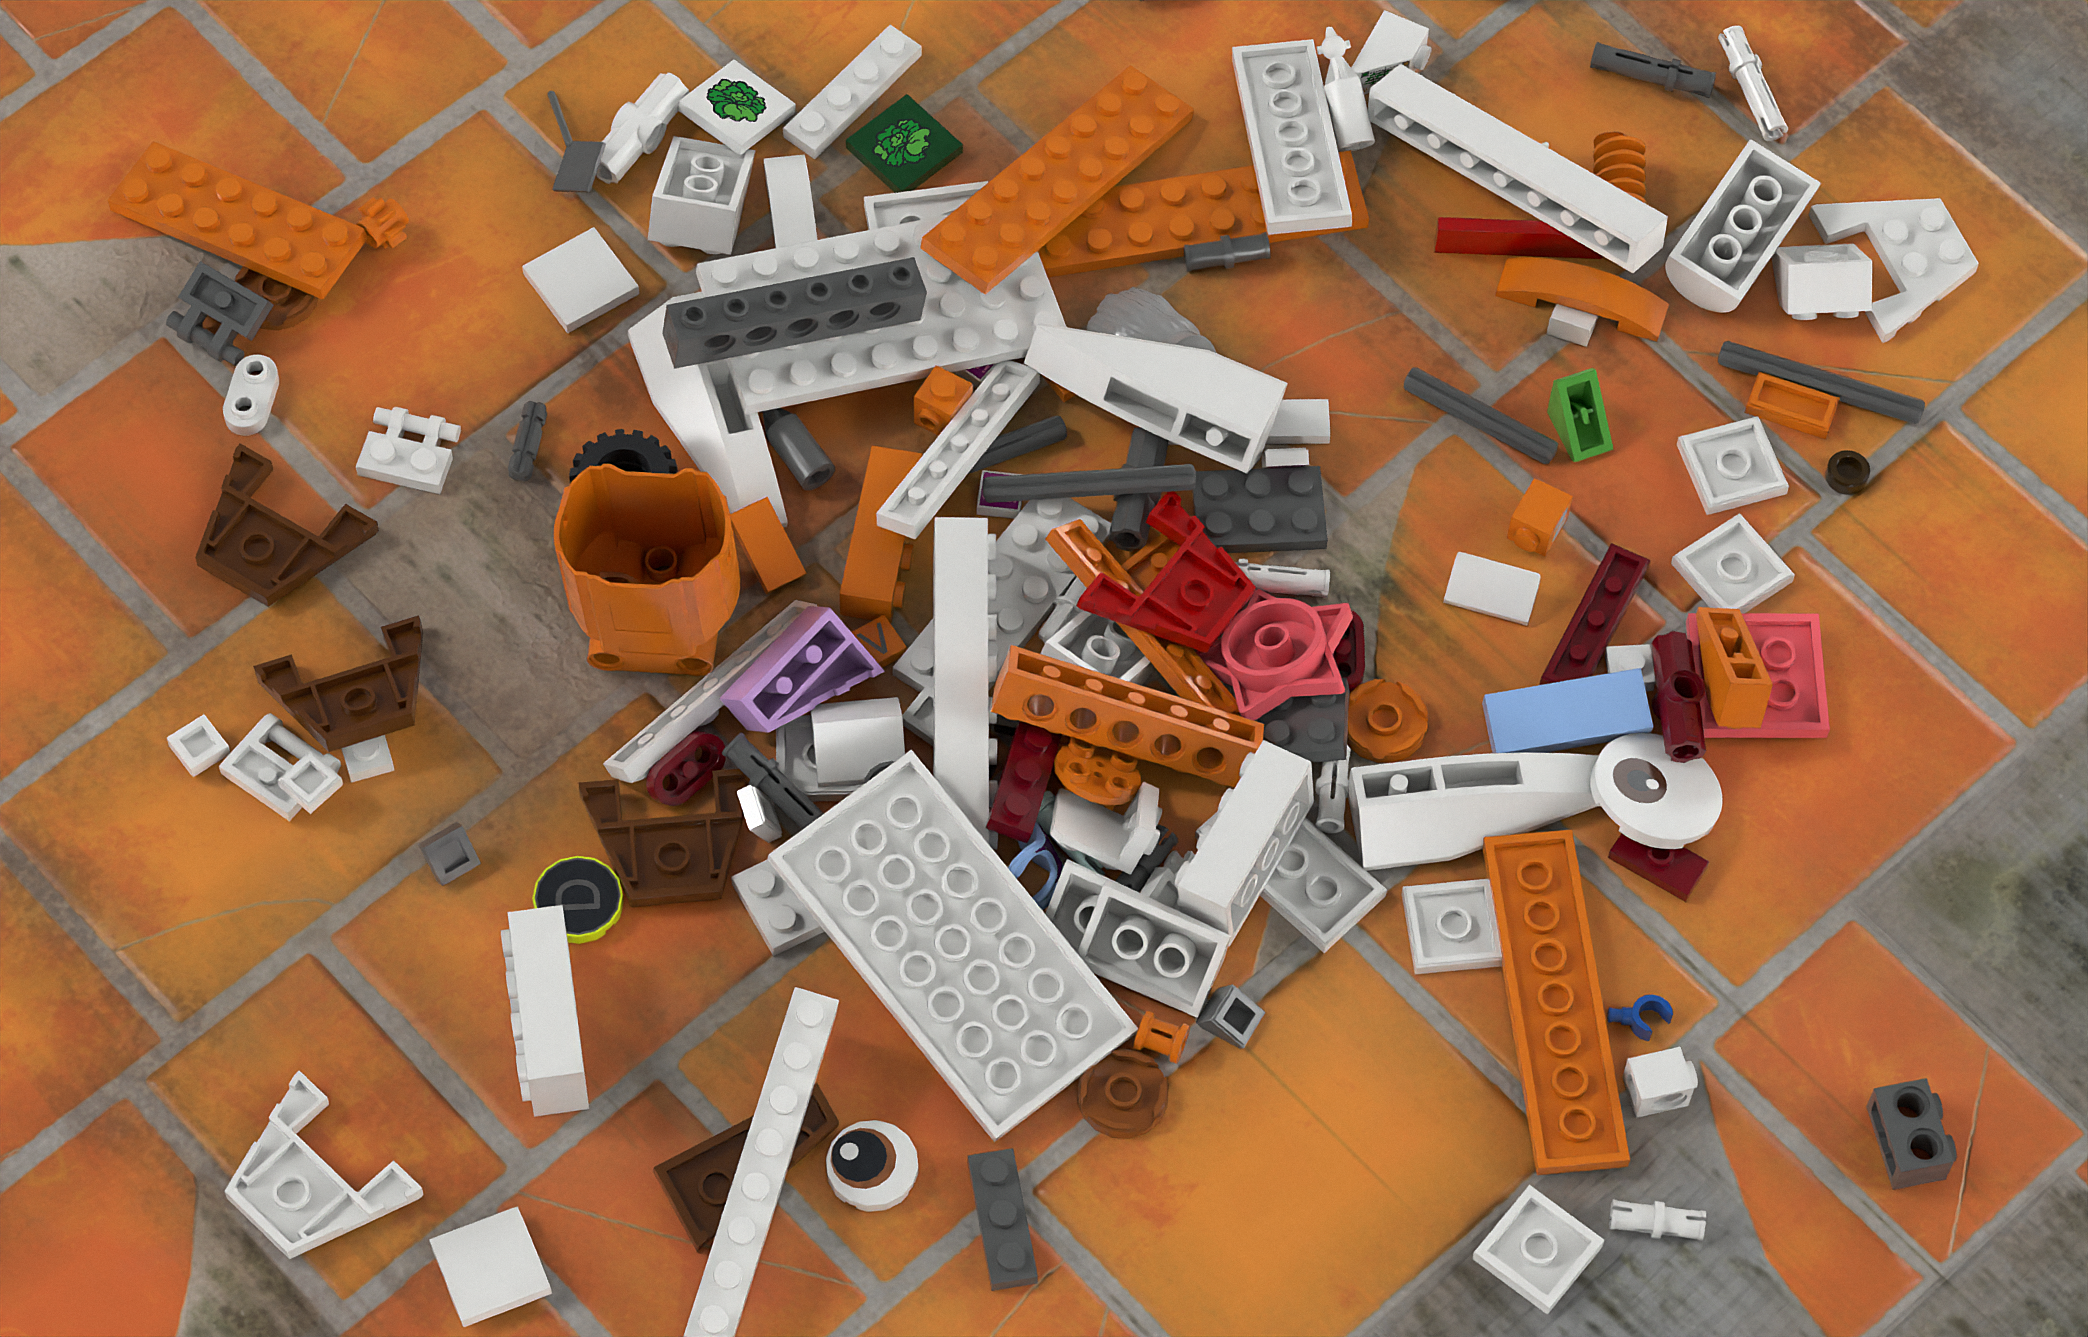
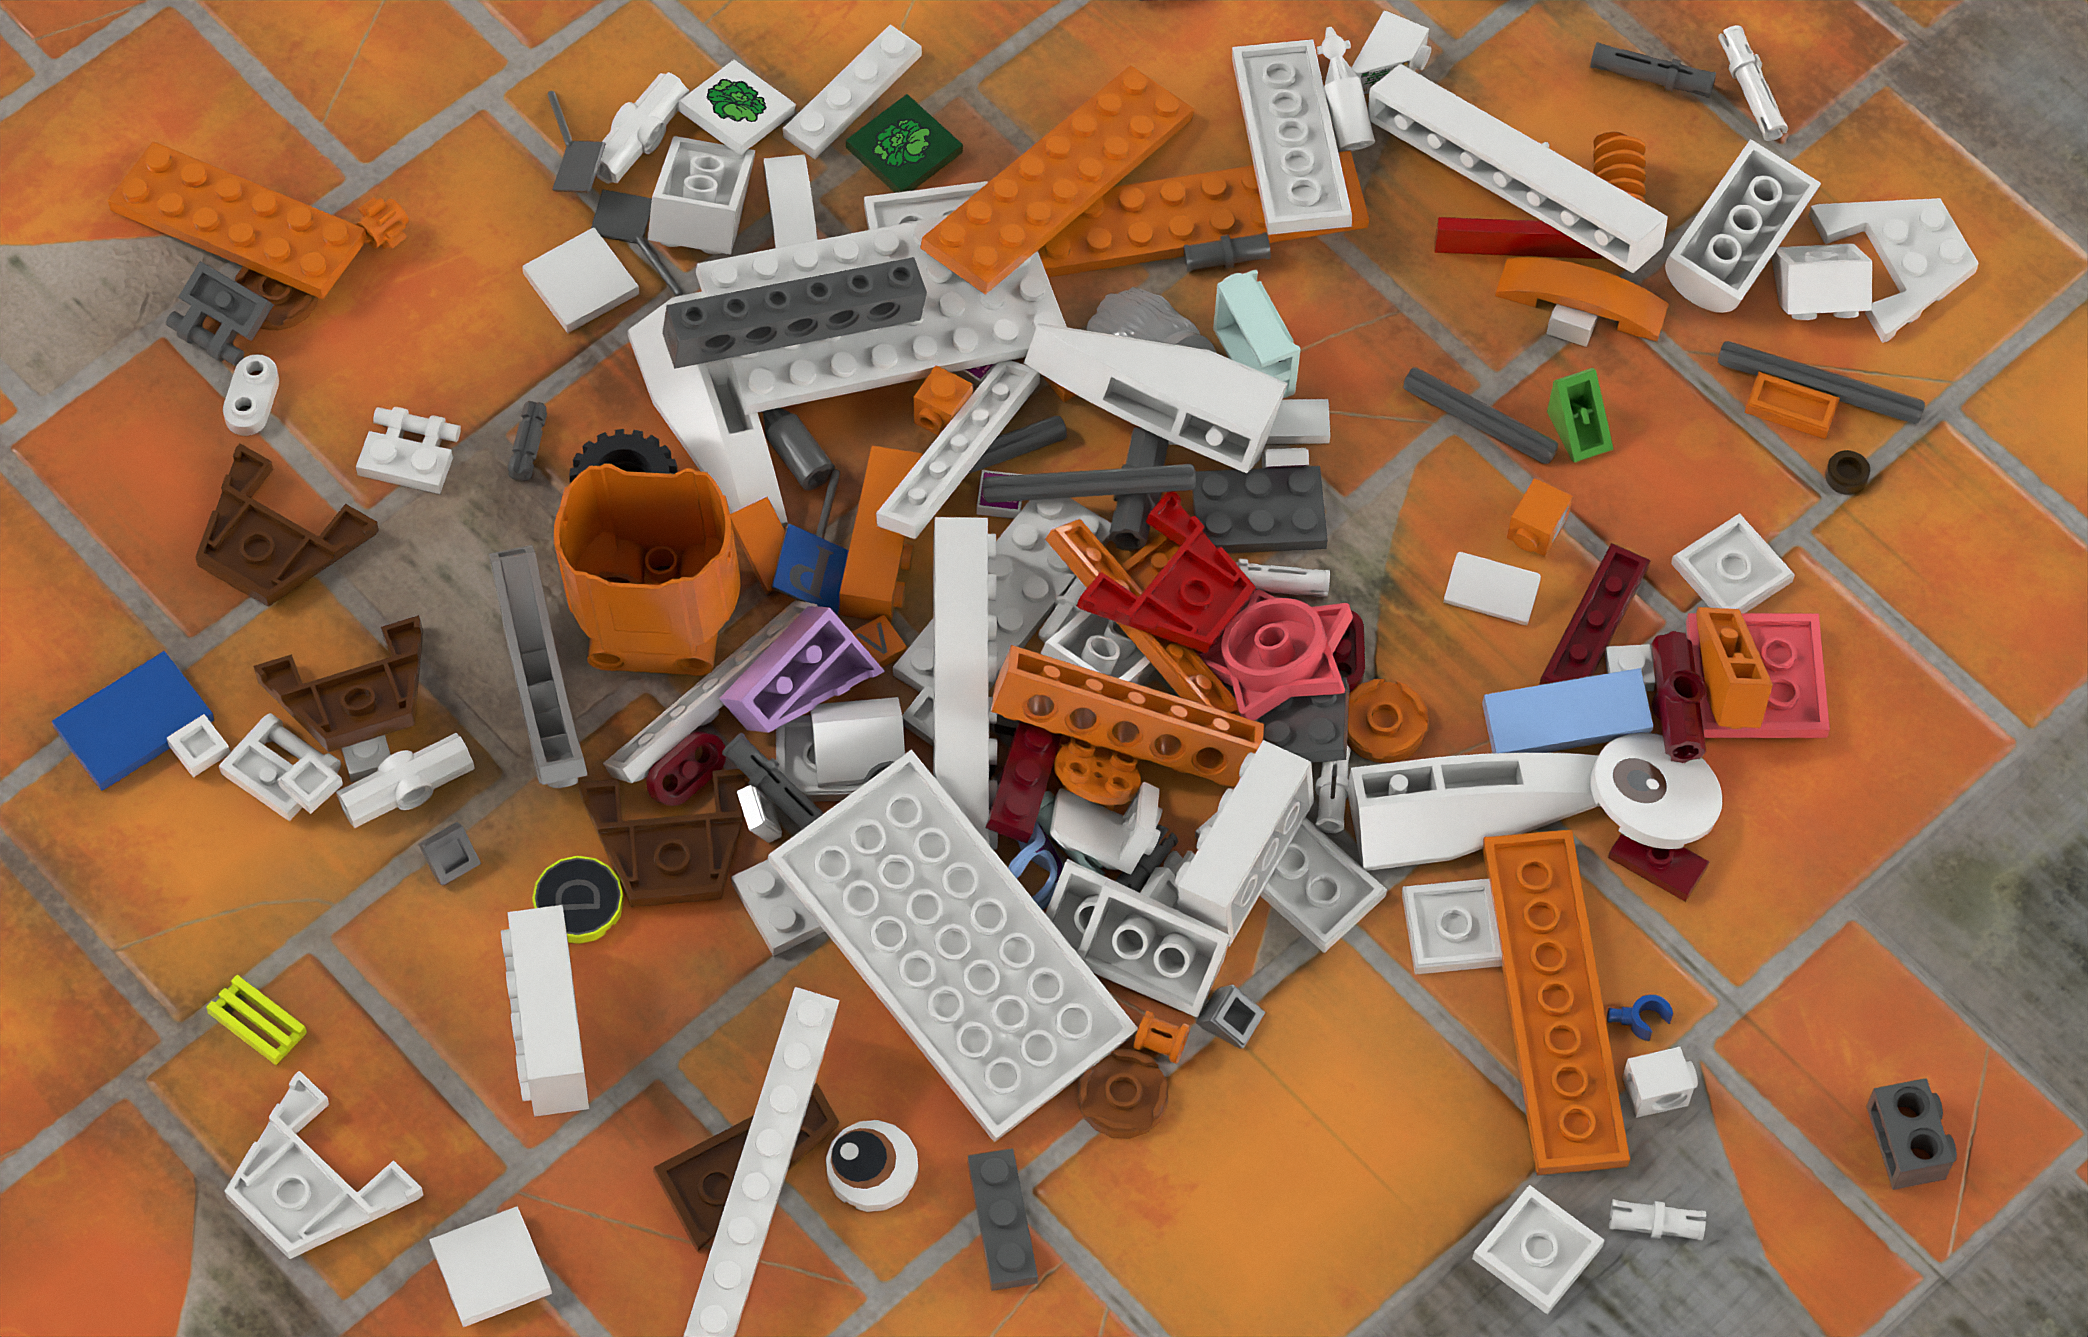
(130, 720): none -> blue tile
(229, 997): none -> neon yellow tile
(405, 780): none -> white piece
(537, 668): none -> light grey arch
(626, 219): none -> dark grey piece
(809, 564): none -> blue piece
(1254, 330): none -> light aqua window
(1732, 465): white tile -> none

